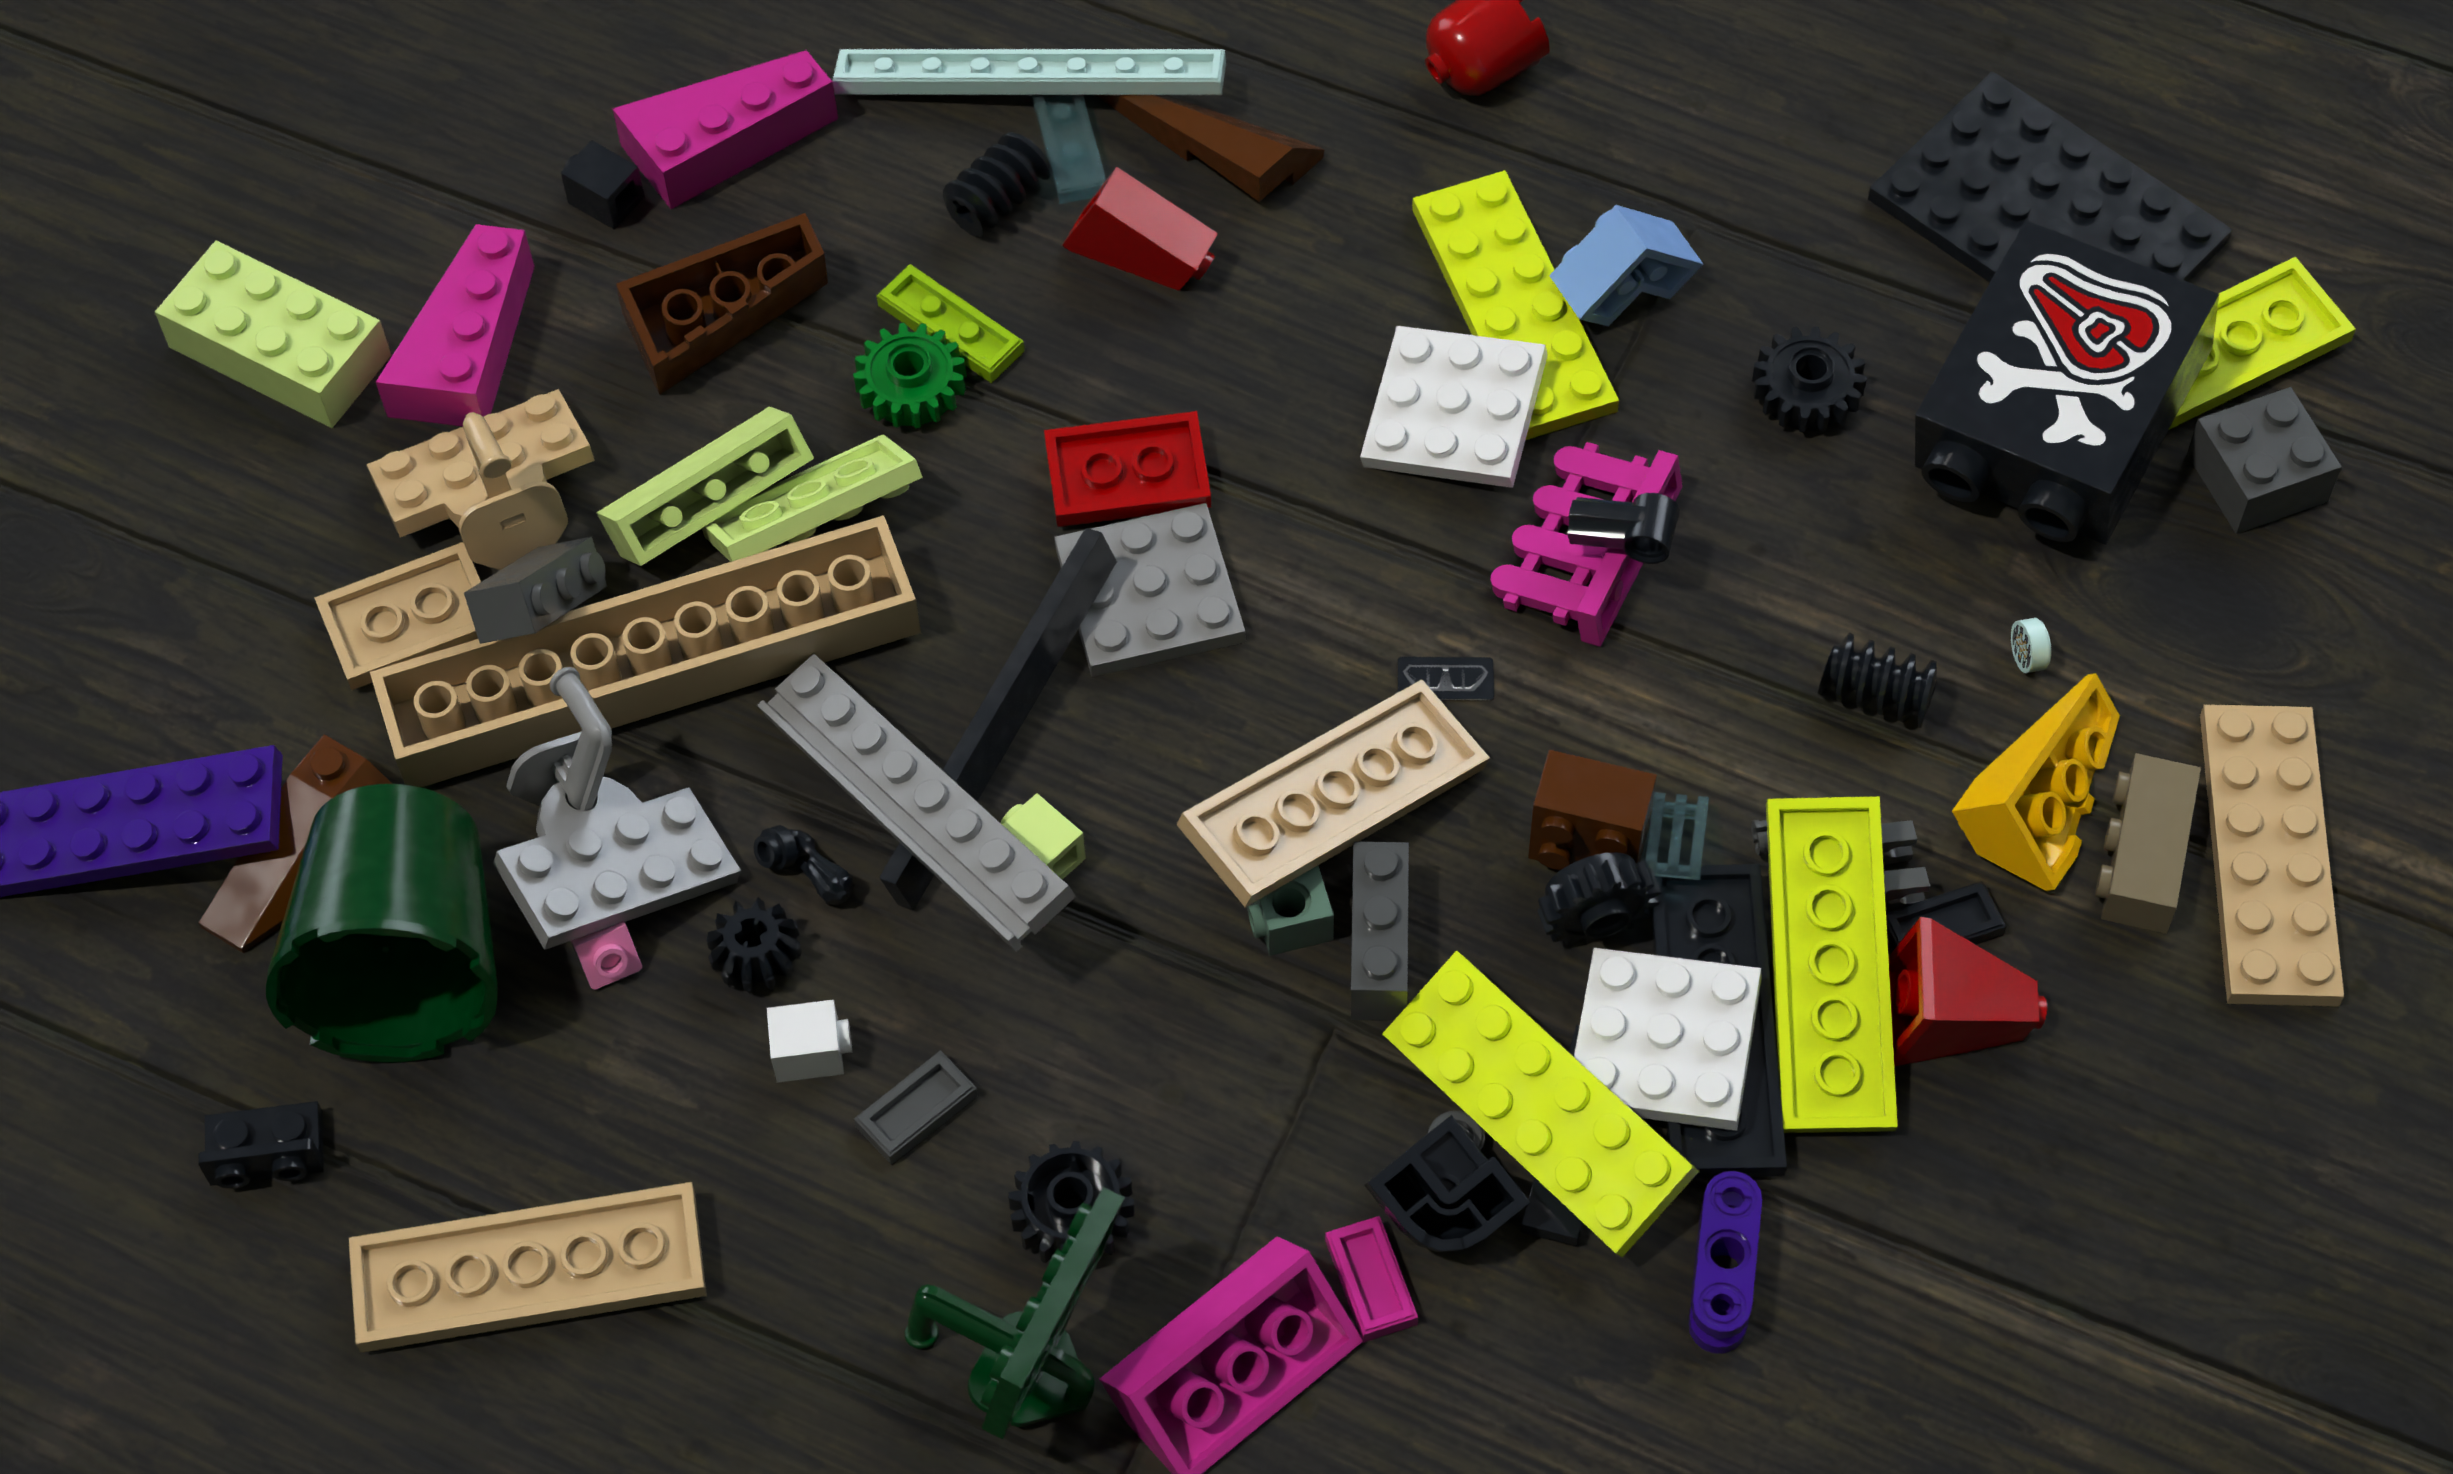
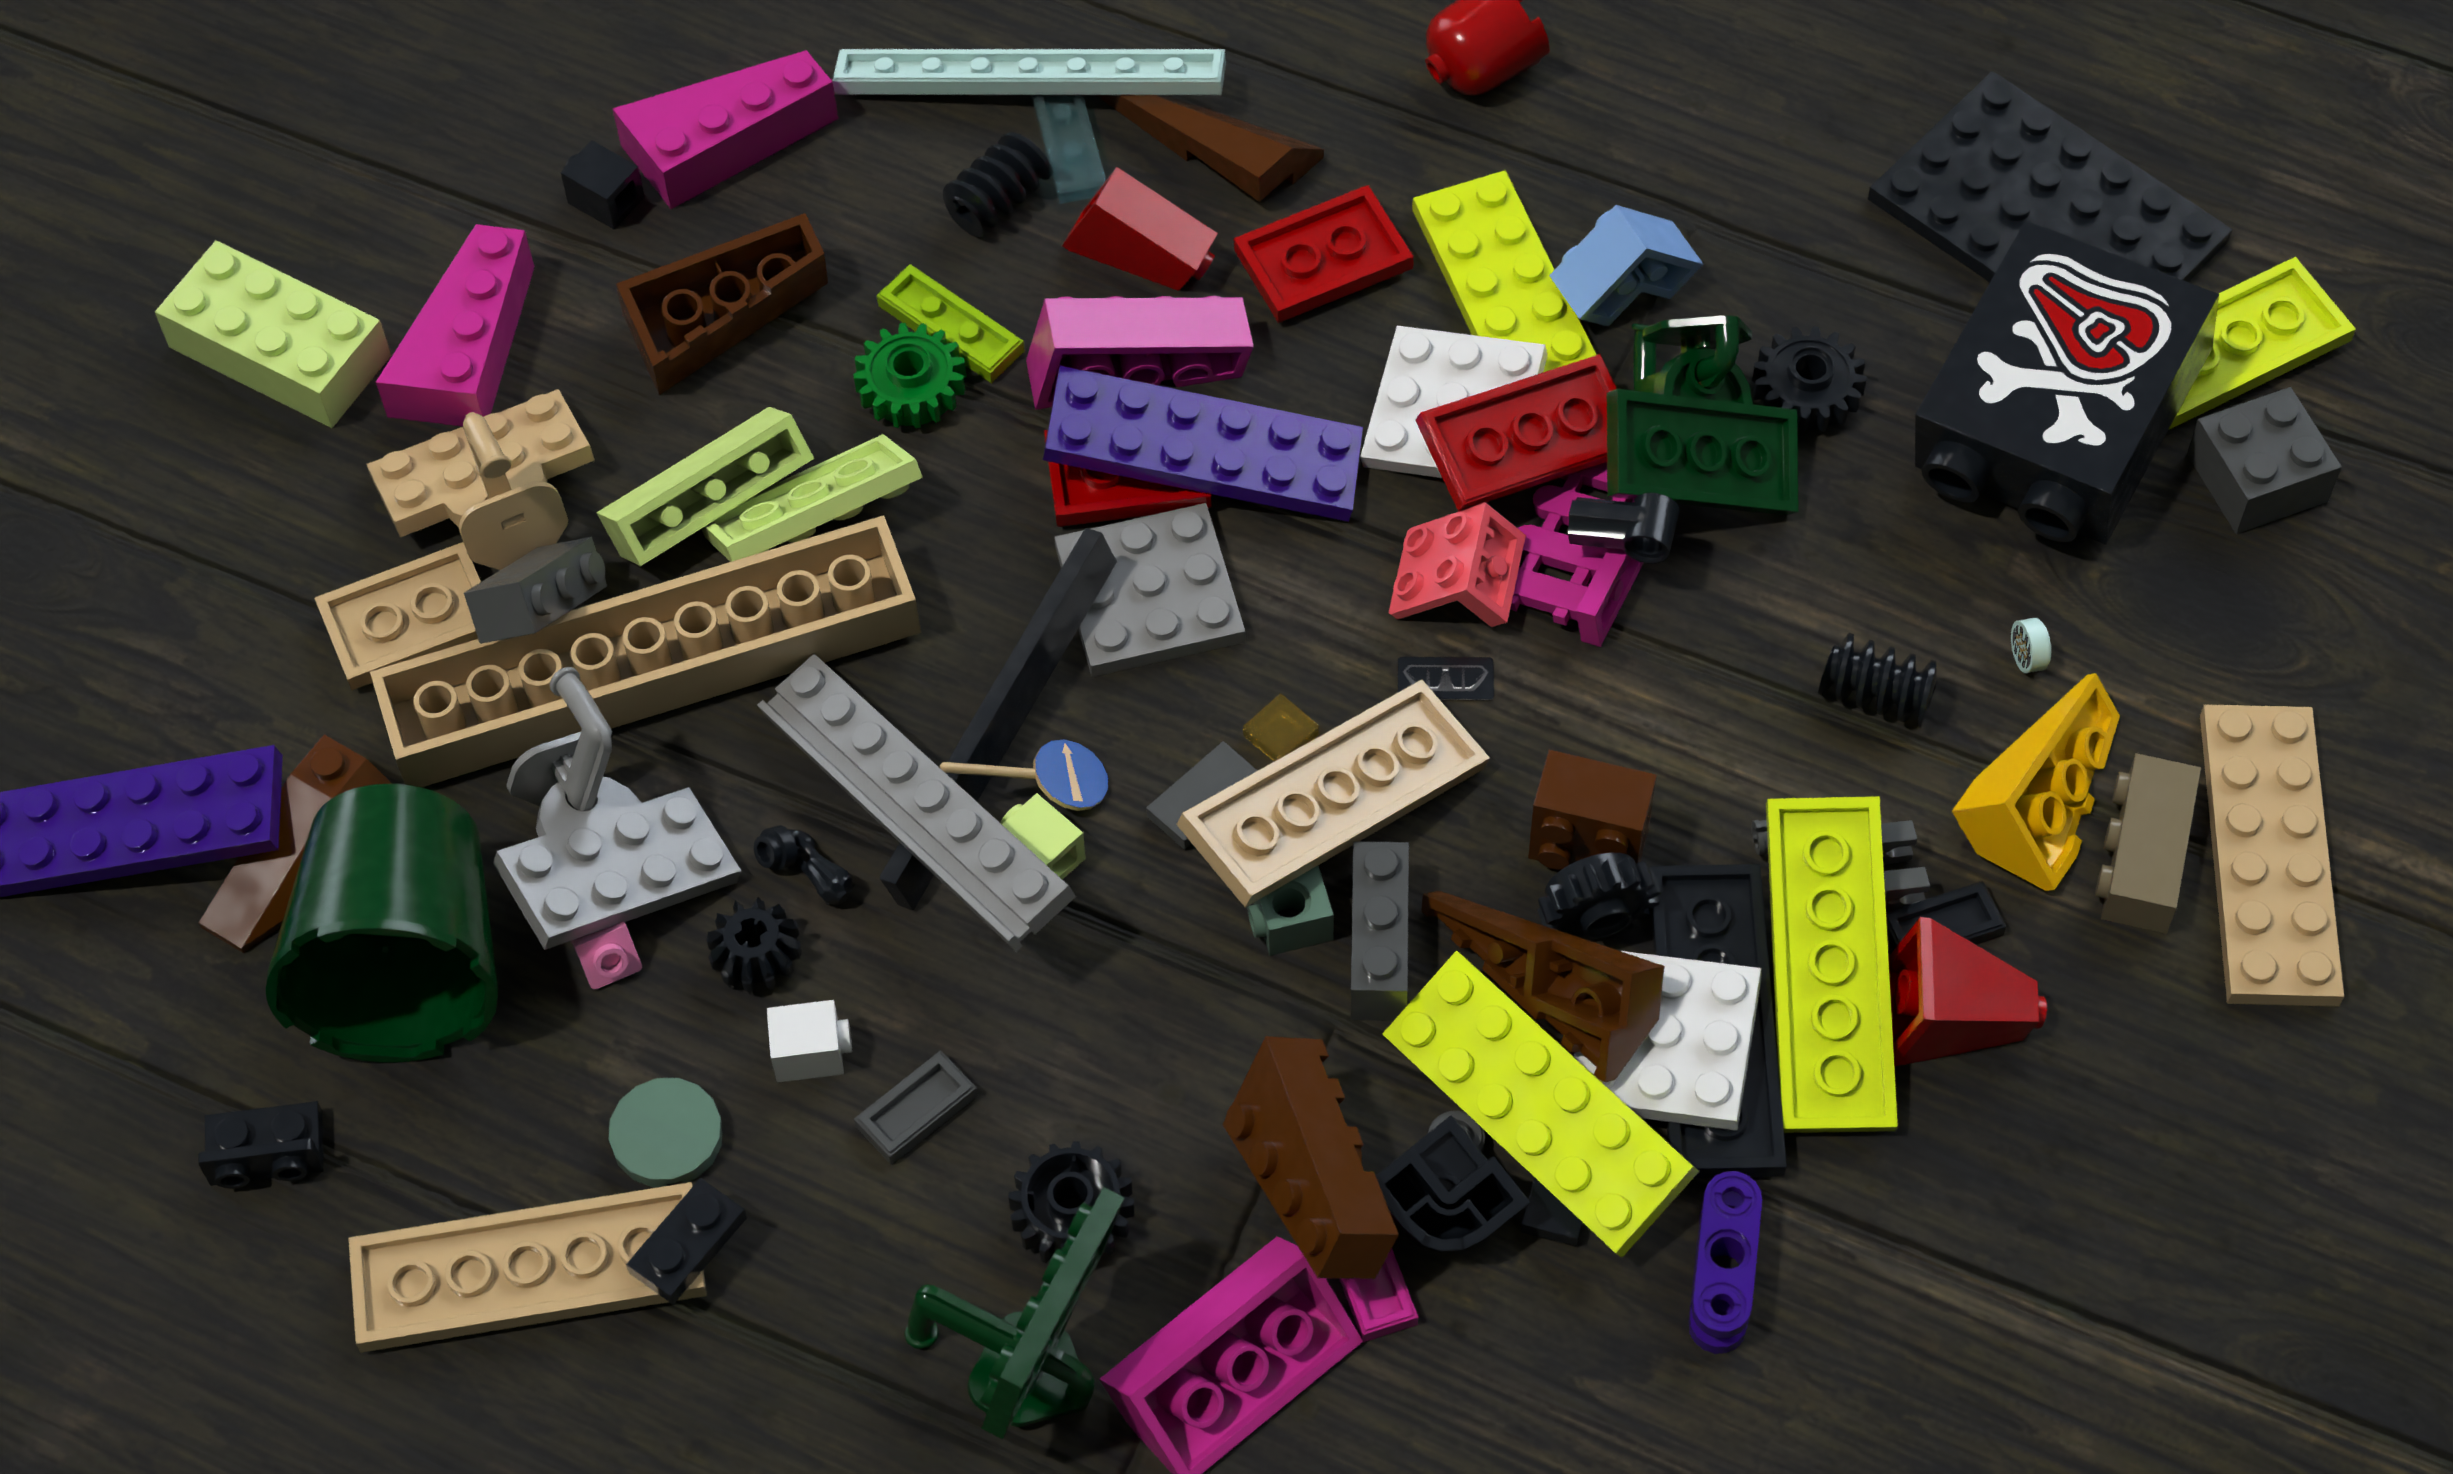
(665, 1132): none -> sand green tile
(686, 1241): none -> black plate
(1062, 769): none -> blue piece
(1139, 340): none -> wedge
(1203, 443): none -> dark purple plate
(1208, 777): none -> dark grey tile
(1280, 728): none -> clear yellow tile
(1310, 1160): none -> reddish brown wedge
(1323, 253): none -> red plate
(1461, 559): none -> coral bracket
(1520, 432): none -> red tile
(1585, 990): none -> reddish brown wedge
(1679, 812): clear light blue tile -> none
(1696, 425): none -> dark green plate

